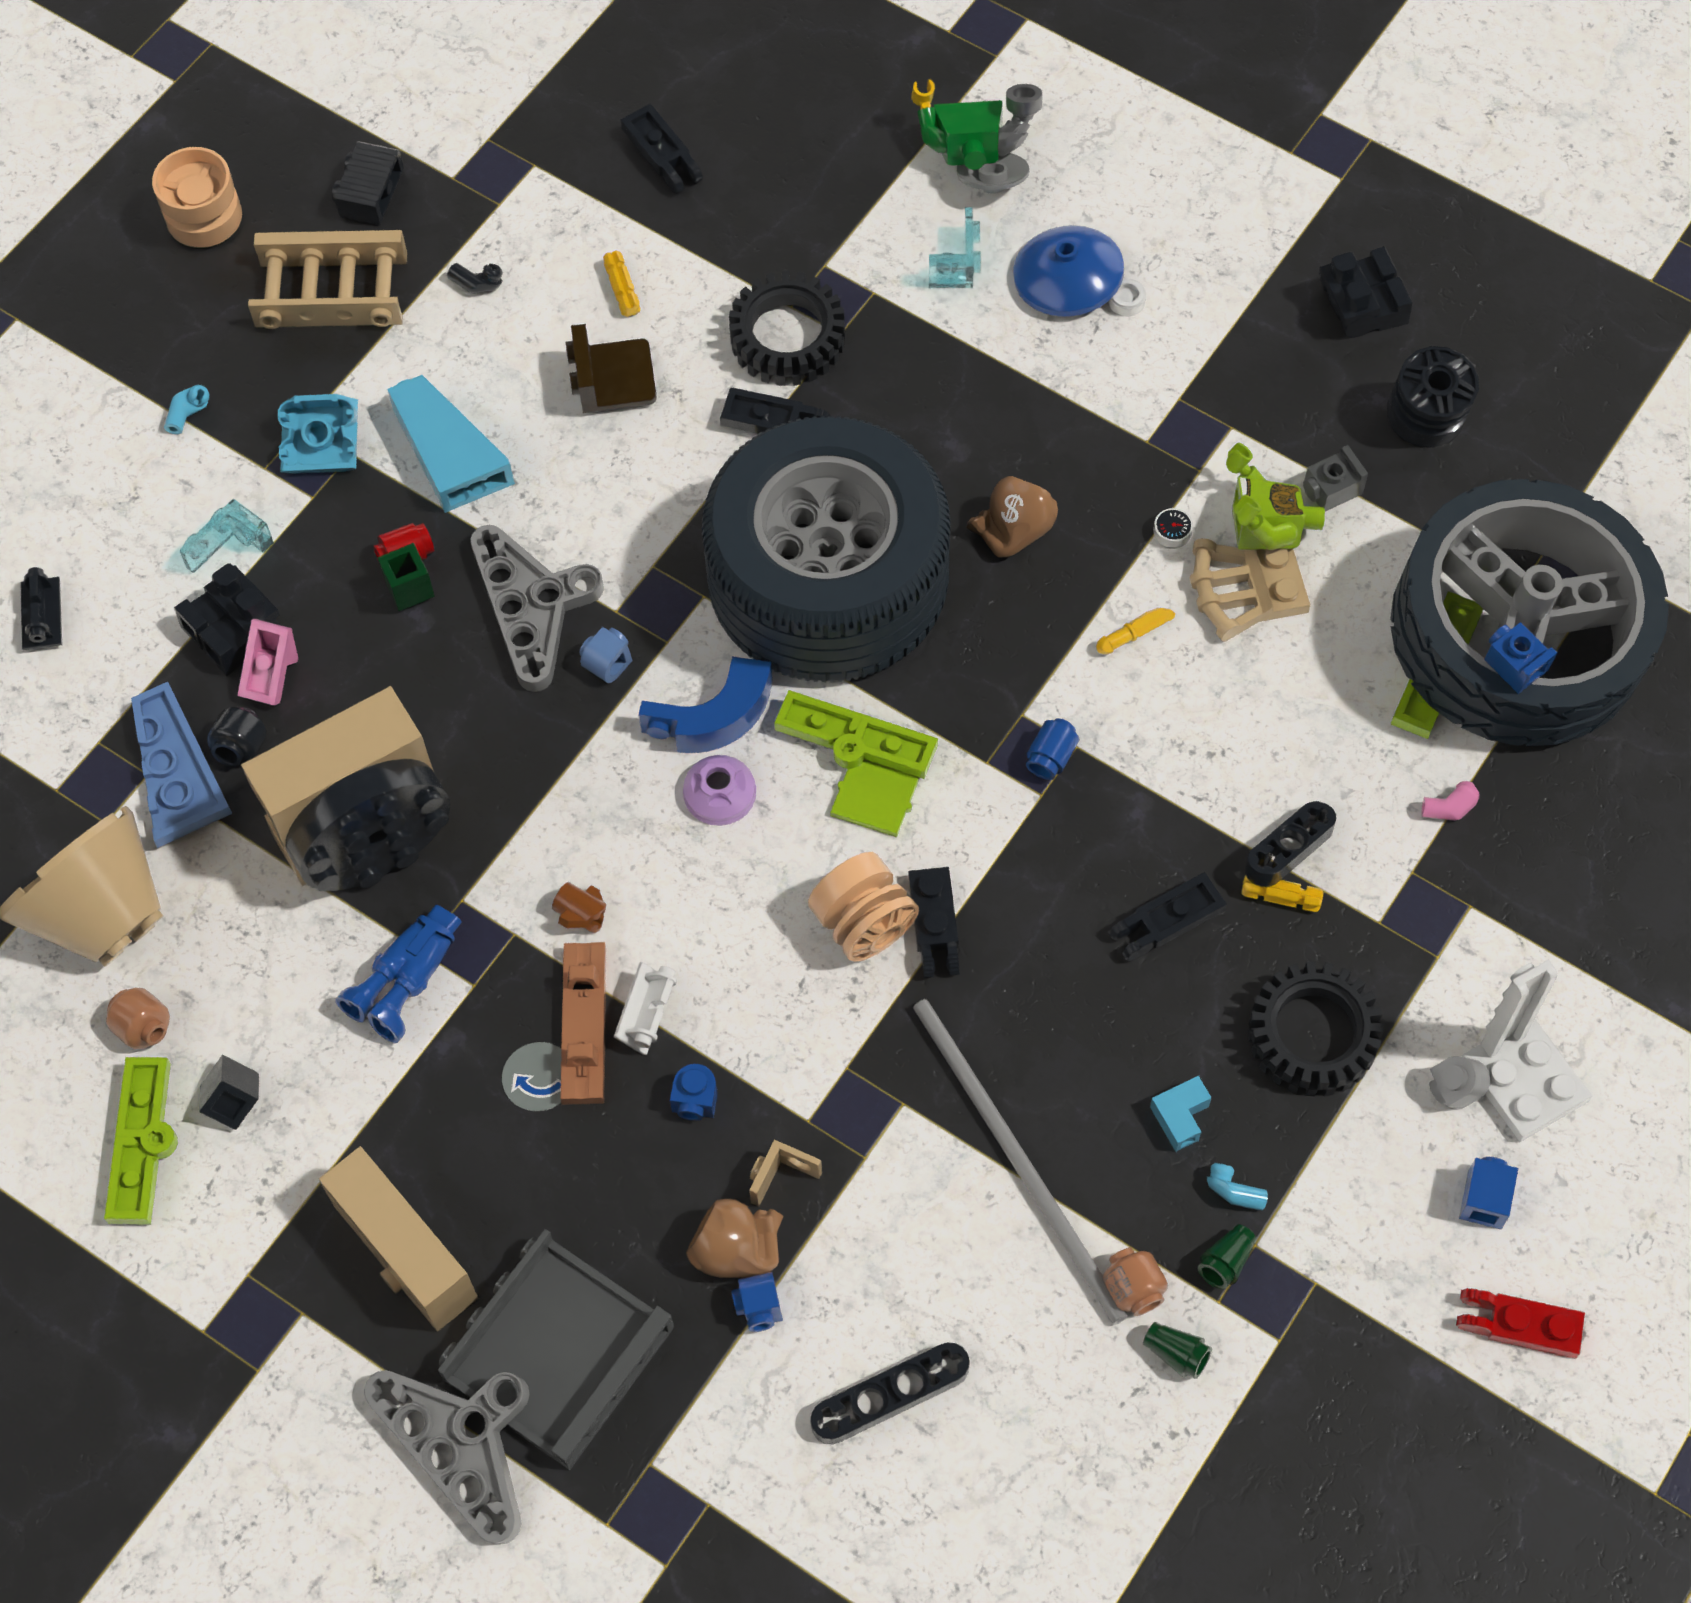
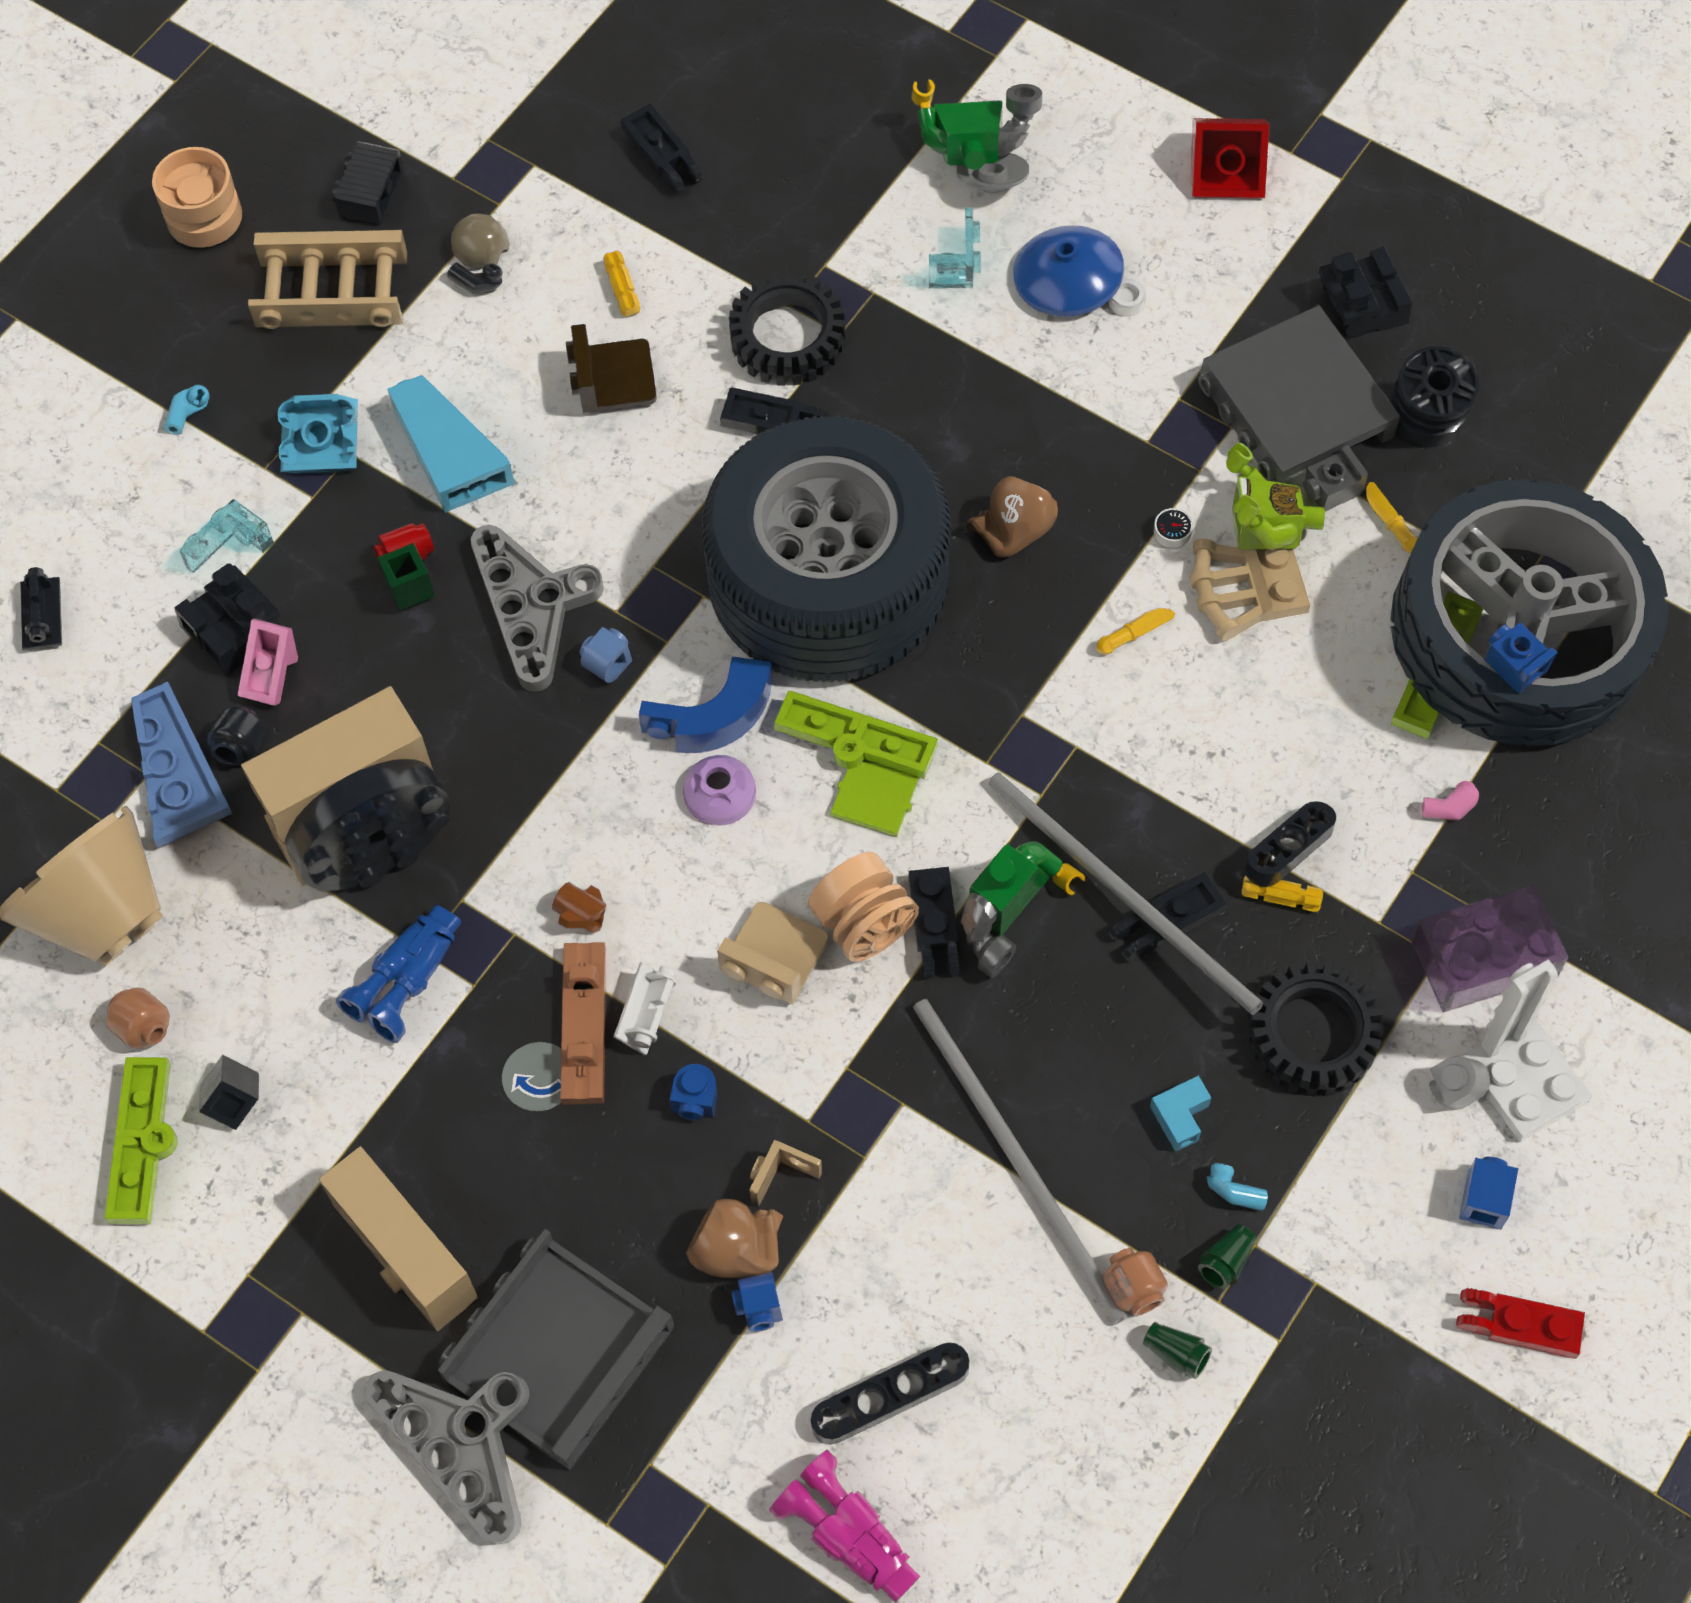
(479, 240): none -> dark tan hair
(773, 952): none -> tan bracket
(850, 1534): none -> dark pink piece
(1002, 895): none -> torso
(1052, 748): blue brick -> none
(1126, 894): none -> light grey piece
(1229, 157): none -> red slope
(1296, 394): none -> dark grey panel
(1390, 517): none -> yellow piece
(1480, 946): none -> clear purple brick

